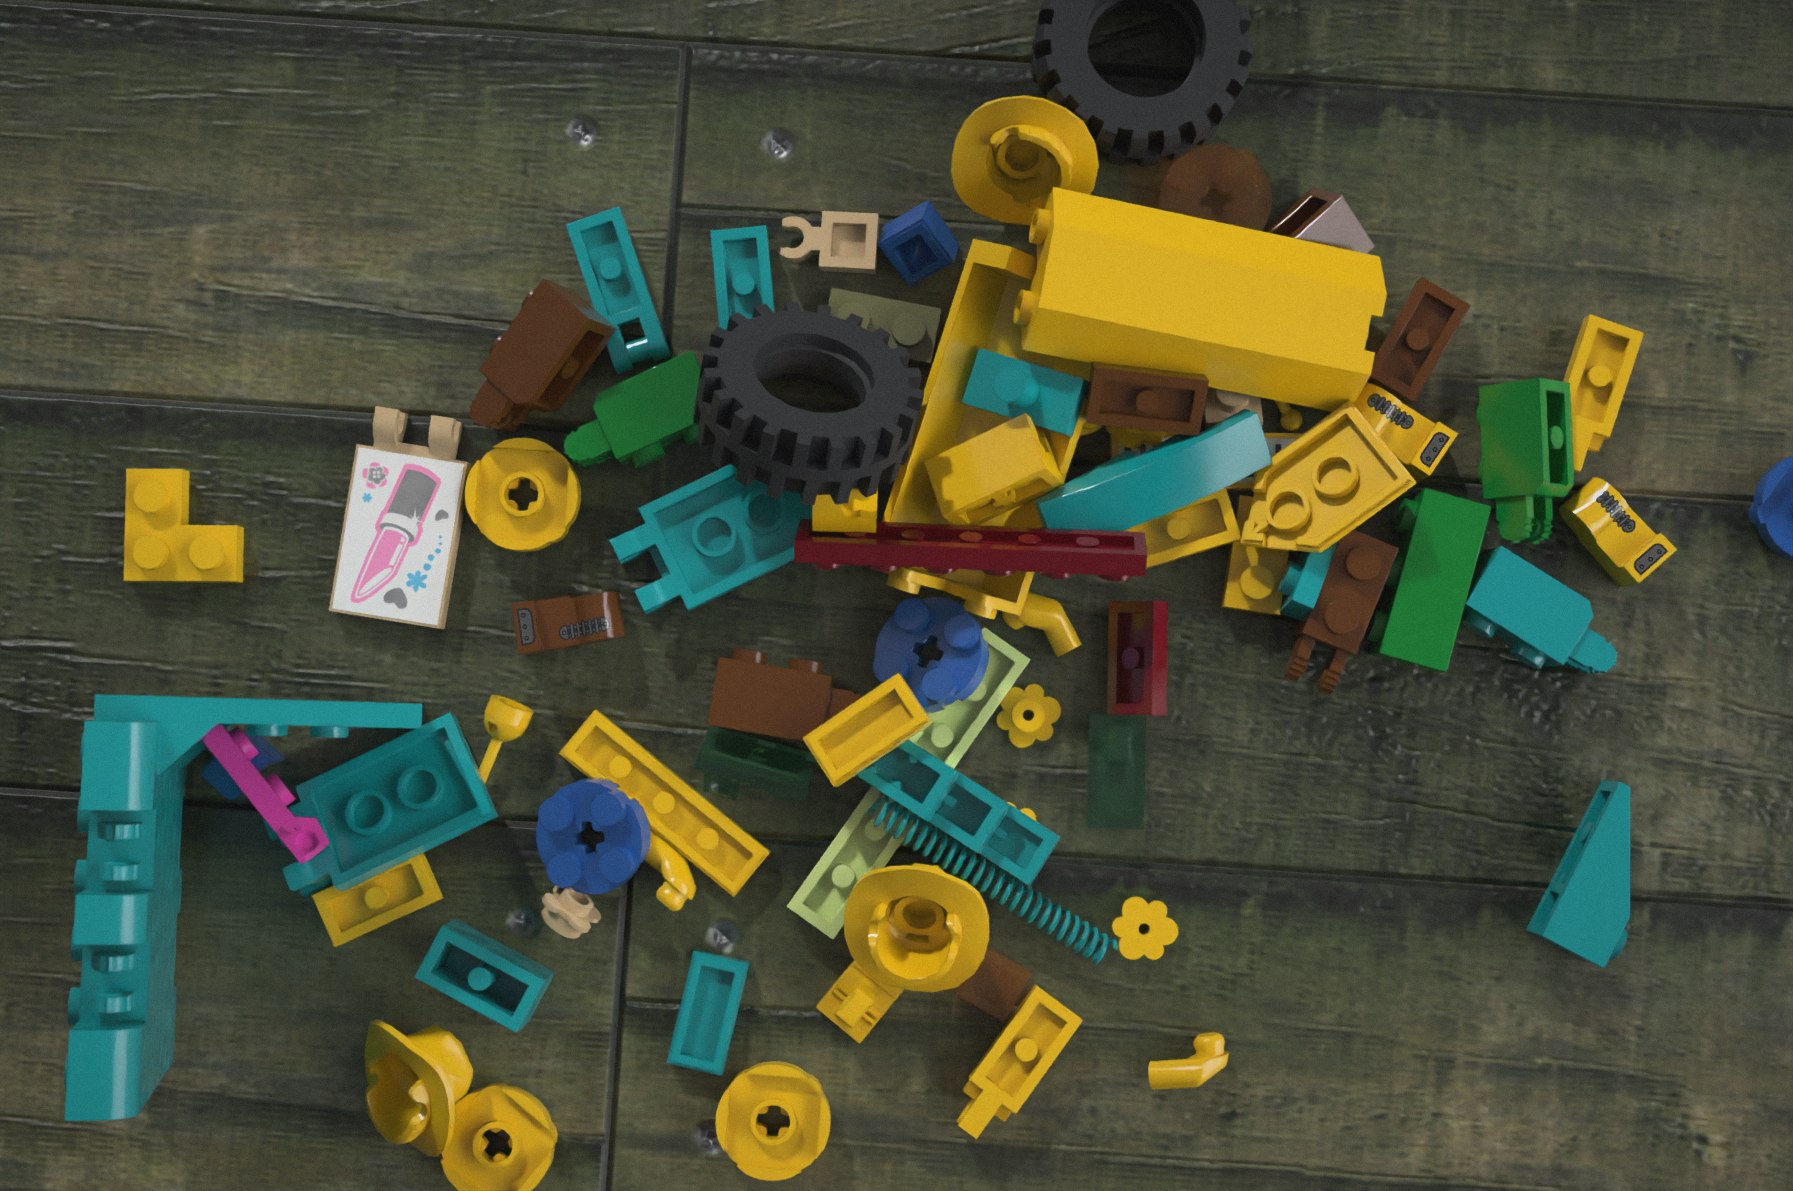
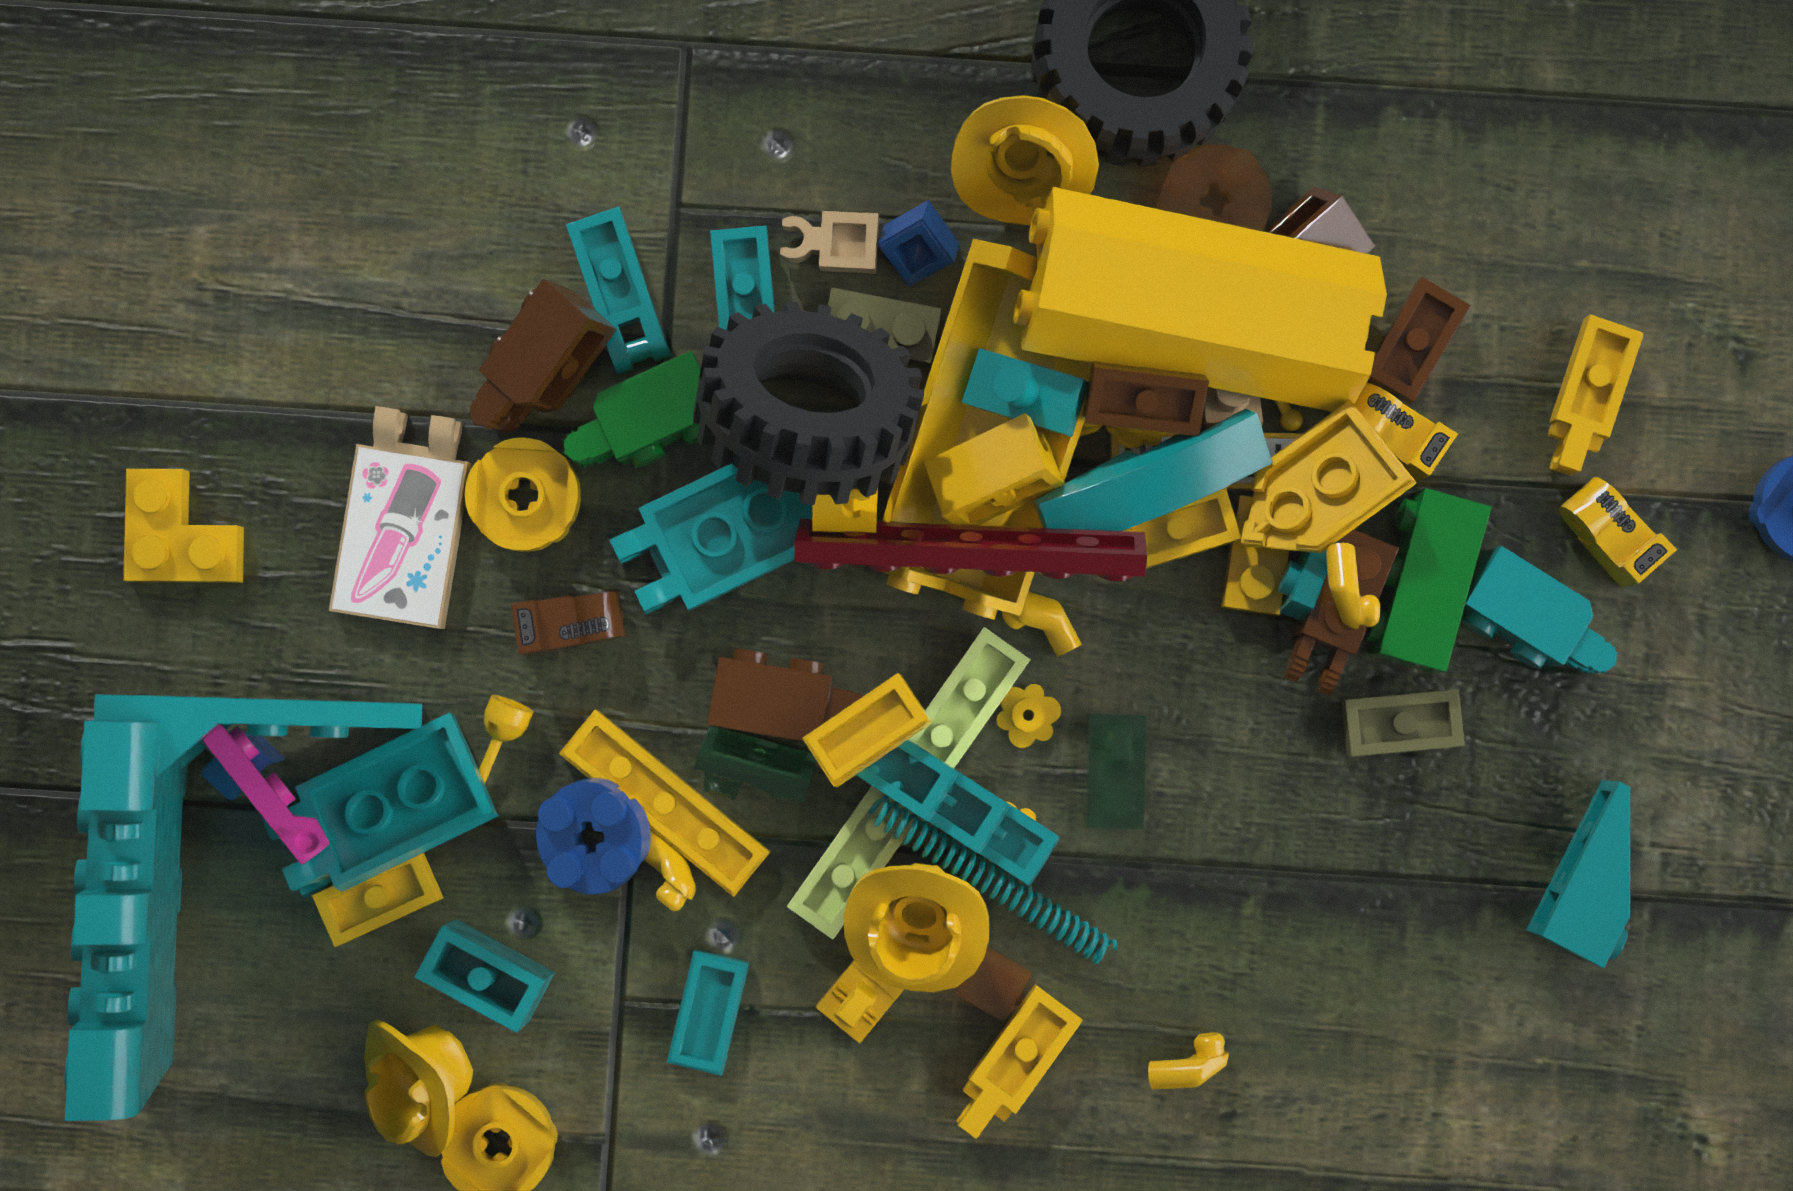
(569, 912): tan plate -> none
(747, 1140): yellow plate -> none
(957, 636): blue plate -> none
(1137, 658): dark red plate -> none
(1160, 930): yellow plant -> none
(1344, 587): none -> yellow arm
(1402, 723): none -> olive plate
(1525, 453): green hinge -> none

